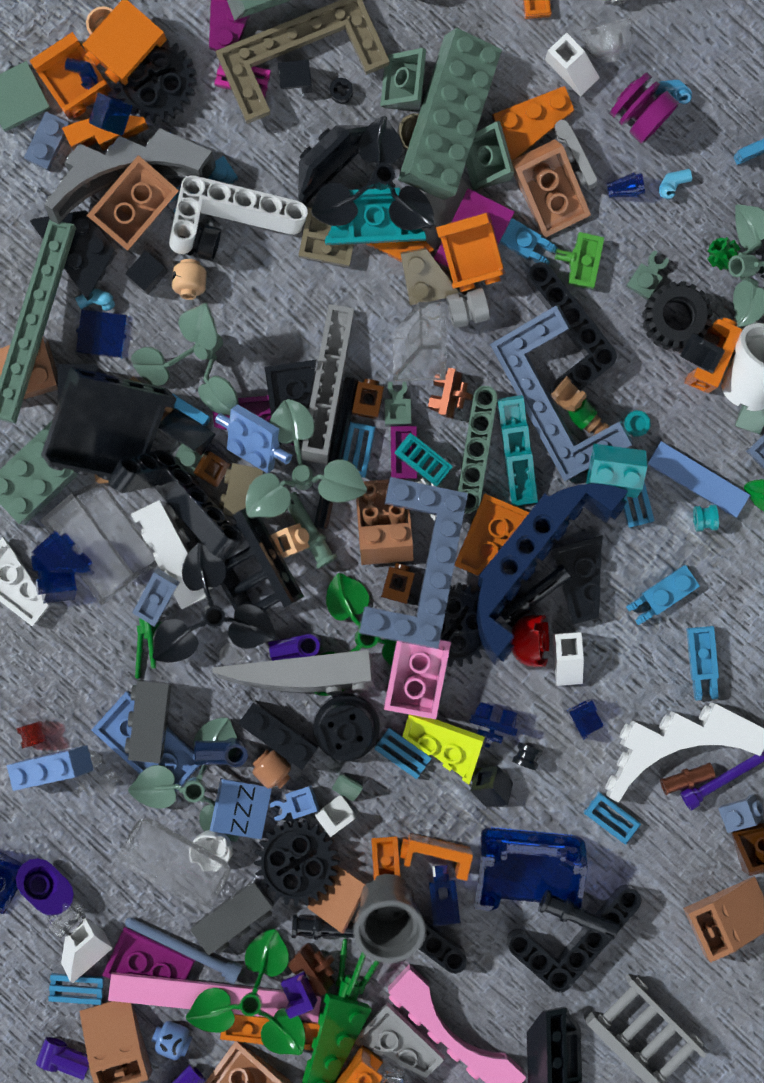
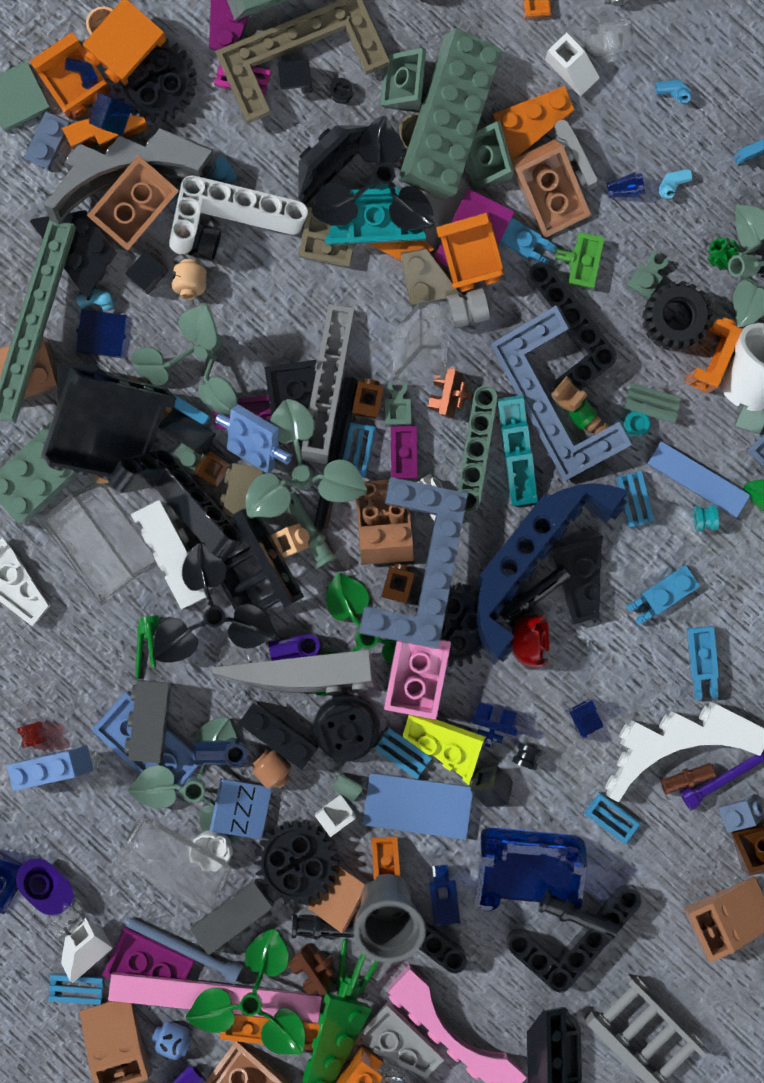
(53, 586): clear blue slope -> none
(58, 1057): dark purple piece -> none
(61, 558): clear blue slope -> none
(156, 597): sand blue plate -> none
(299, 803): medium blue plate -> none
(299, 994): dark purple panel -> none
(404, 447): teal slope -> none
(417, 806): none -> medium blue tile
(438, 848): orange panel -> none
(488, 533): orange wing -> none
(568, 658): white slope -> none
(618, 467): teal slope -> none
(644, 107): magenta wheel -> none
(653, 399): none -> sand green tile
(702, 353): black panel -> none

